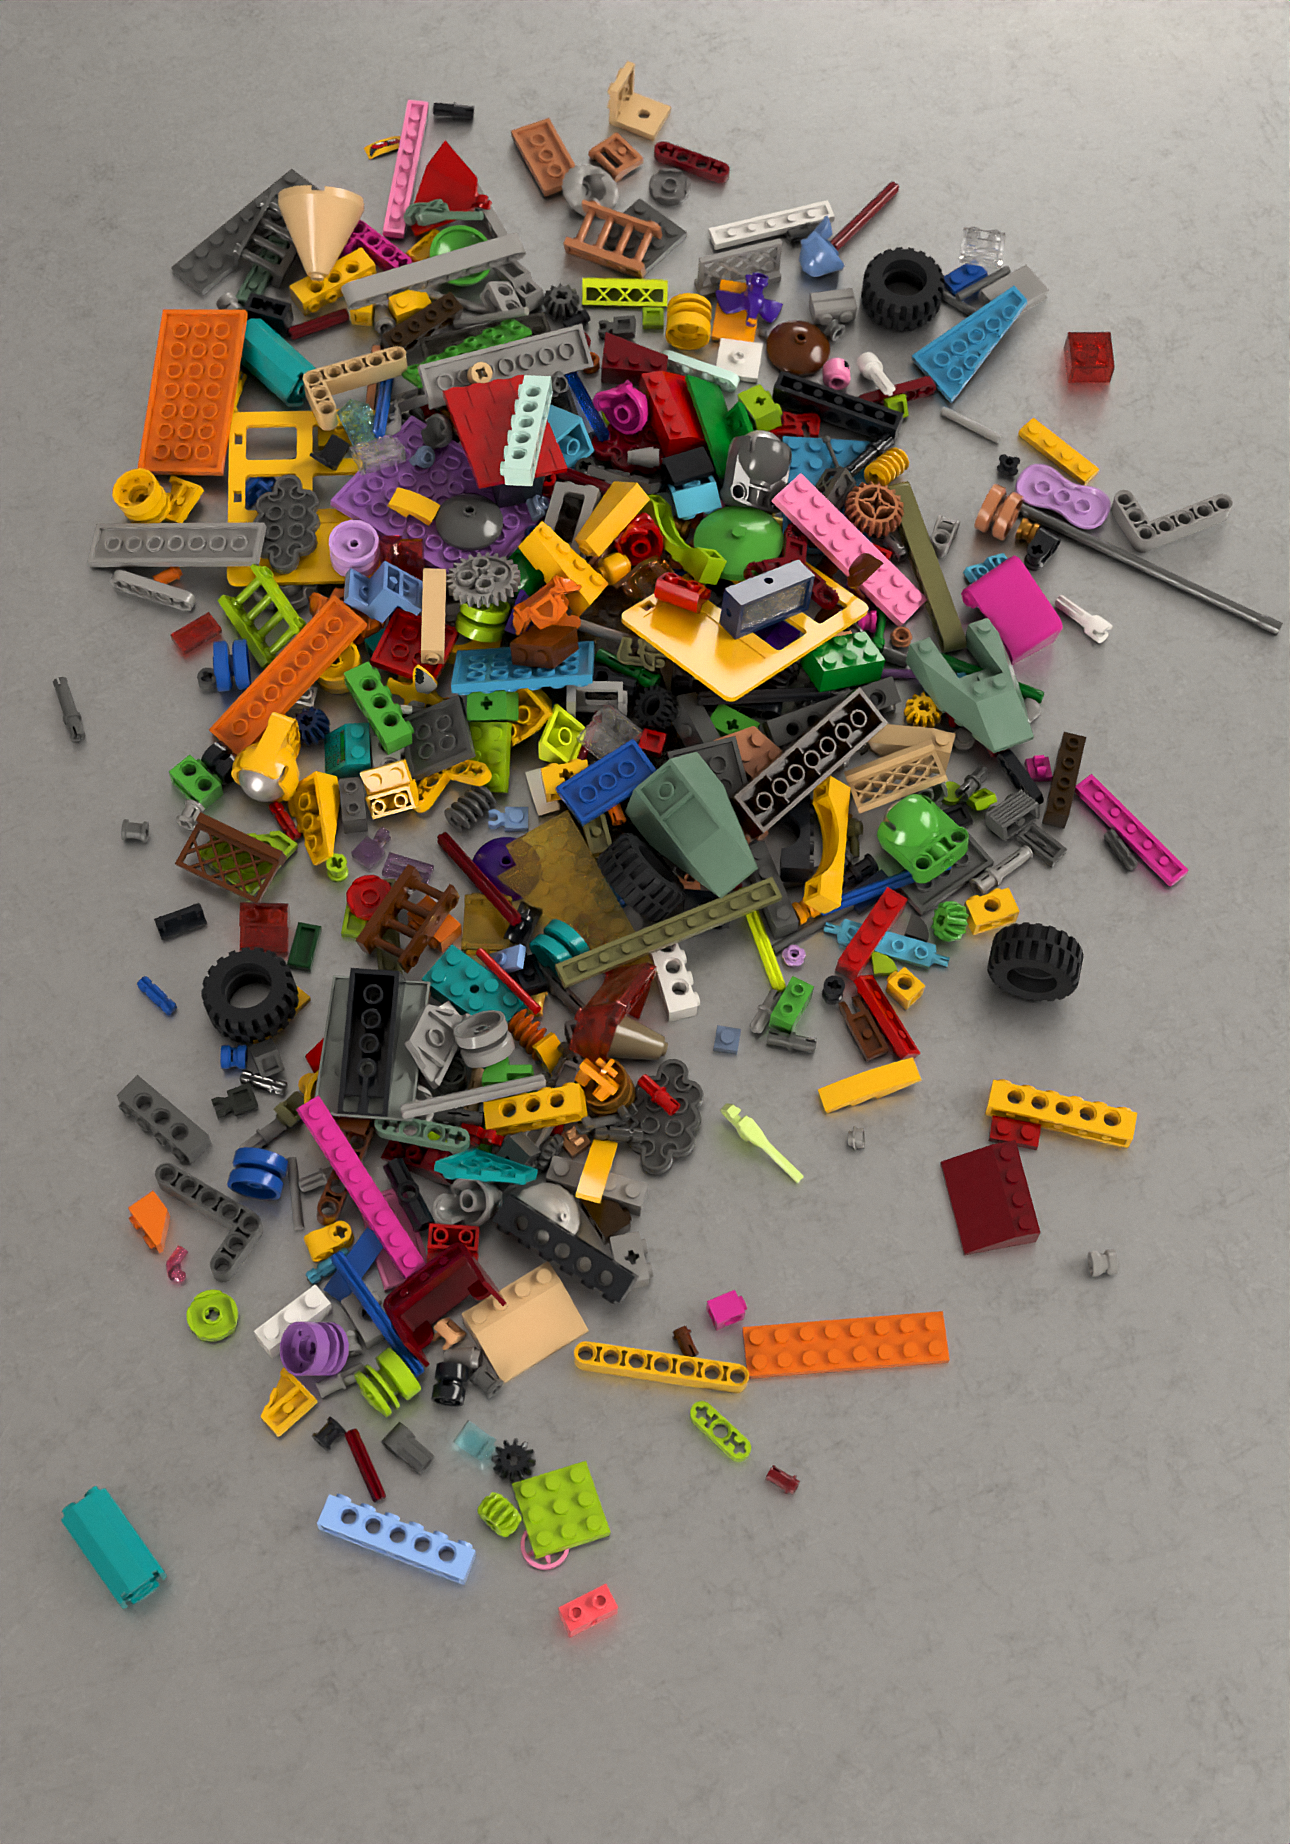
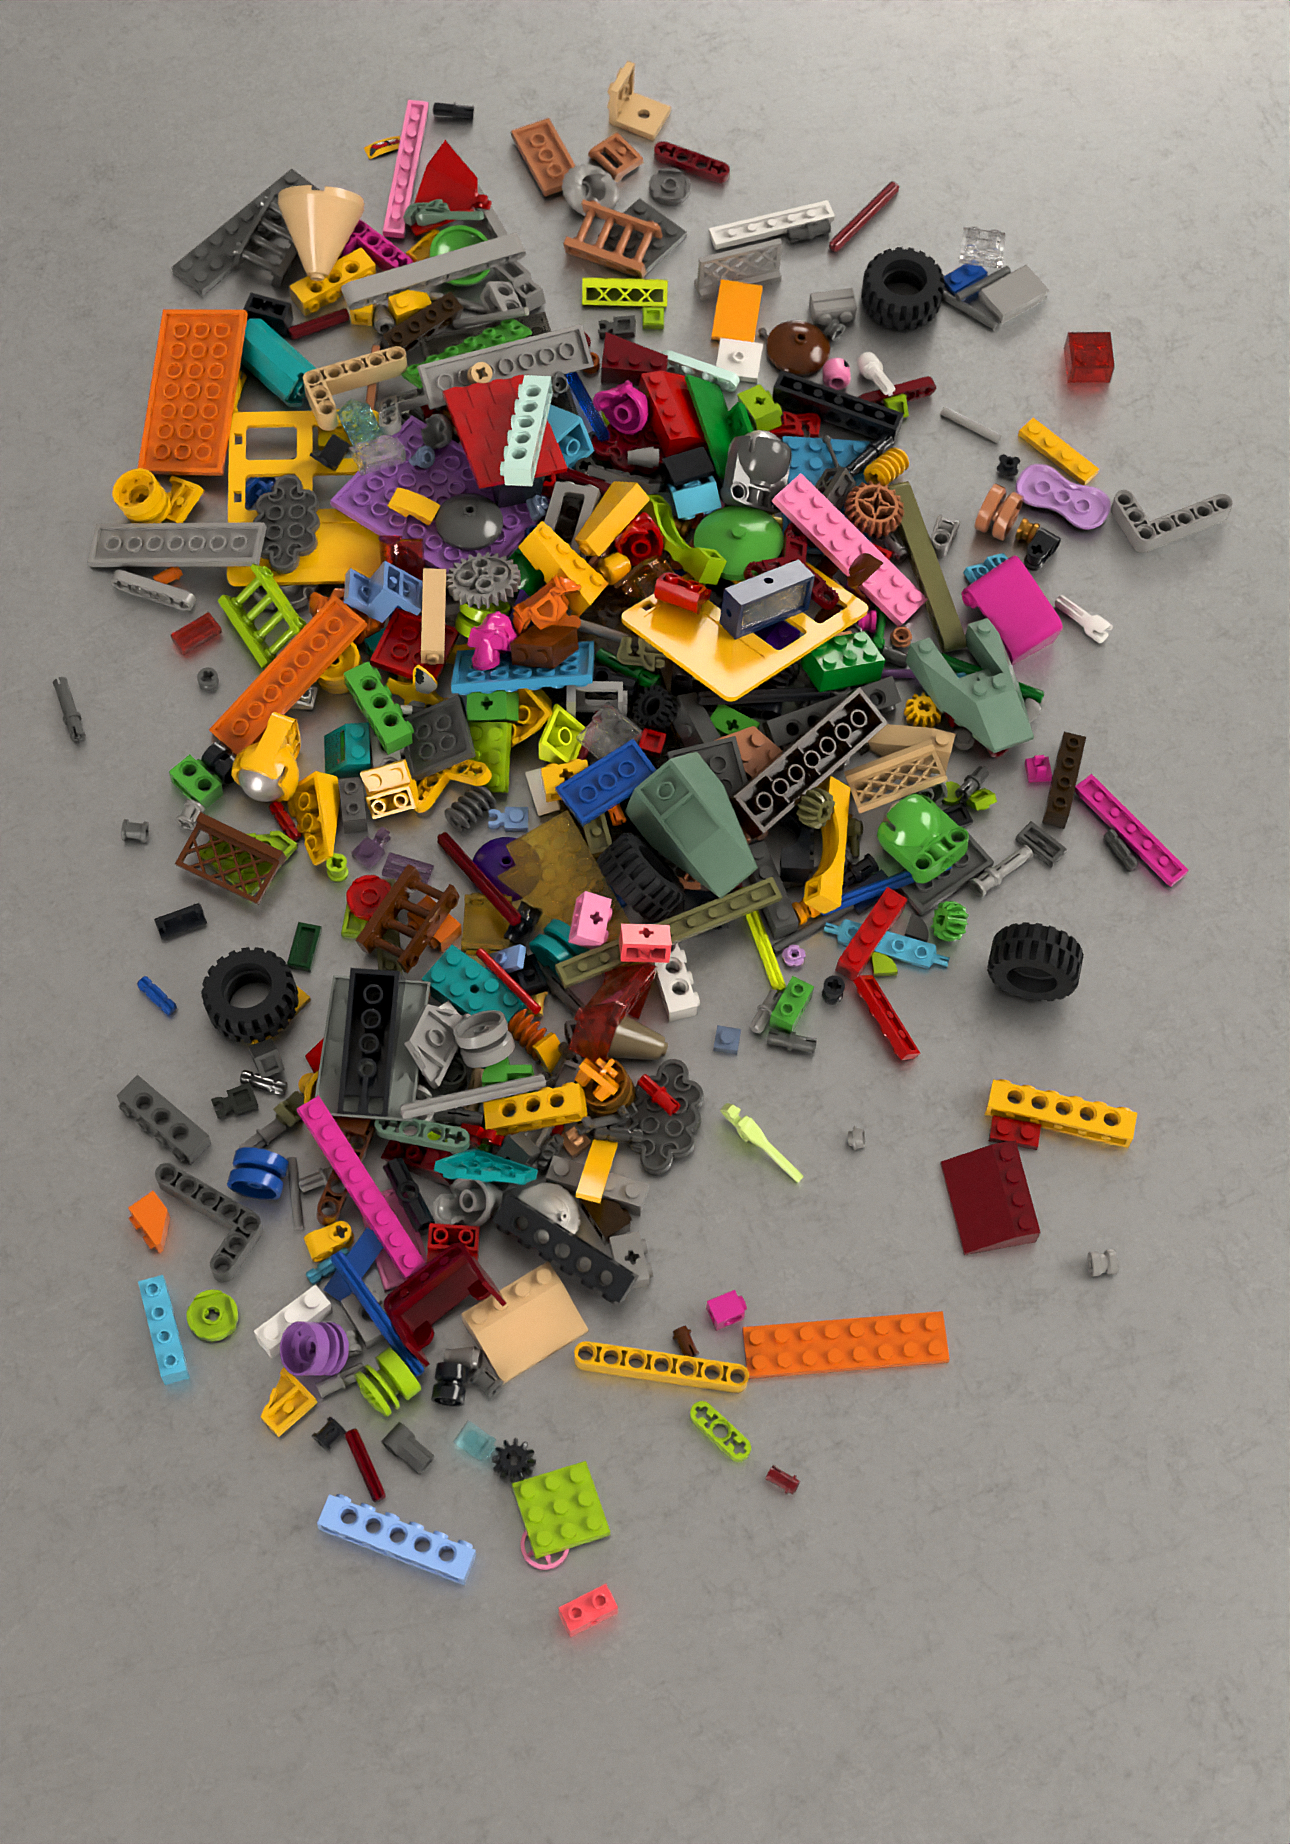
(112, 1546): teal brick -> none
(163, 1330): none -> medium azure brick
(173, 1265): clear pink arm -> none
(228, 302): light grey wheel -> none
(231, 665): blue wheel -> none
(234, 1057): blue wheel -> none
(258, 277): sand green tile -> none
(264, 926): clear red brick -> none
(312, 725): dark blue gear -> none
(354, 546): lavender wheel -> none
(382, 408): blue axle -> none
(450, 1331): light nougat tile -> none
(491, 640): none -> dark pink head
(499, 1514): lime gear -> none
(561, 301): dark grey gear -> none
(581, 317): black pin -> none
(590, 920): none -> bright pink brick
(645, 943): none -> coral brick
(688, 321): yellow wheel -> none
(751, 300): dark purple animal -> none
(815, 807): none -> olive gear
(819, 255): medium blue head -> none
(864, 1029): reddish brown hinge -> none
(869, 1084): yellow slope -> none
(908, 996): yellow brick -> none
(962, 349): dark azure wing -> none
(982, 920): yellow brick -> none
(1012, 815): dark grey brick -> none
(1018, 775): black beam -> none
(1263, 621): dark grey piece -> none

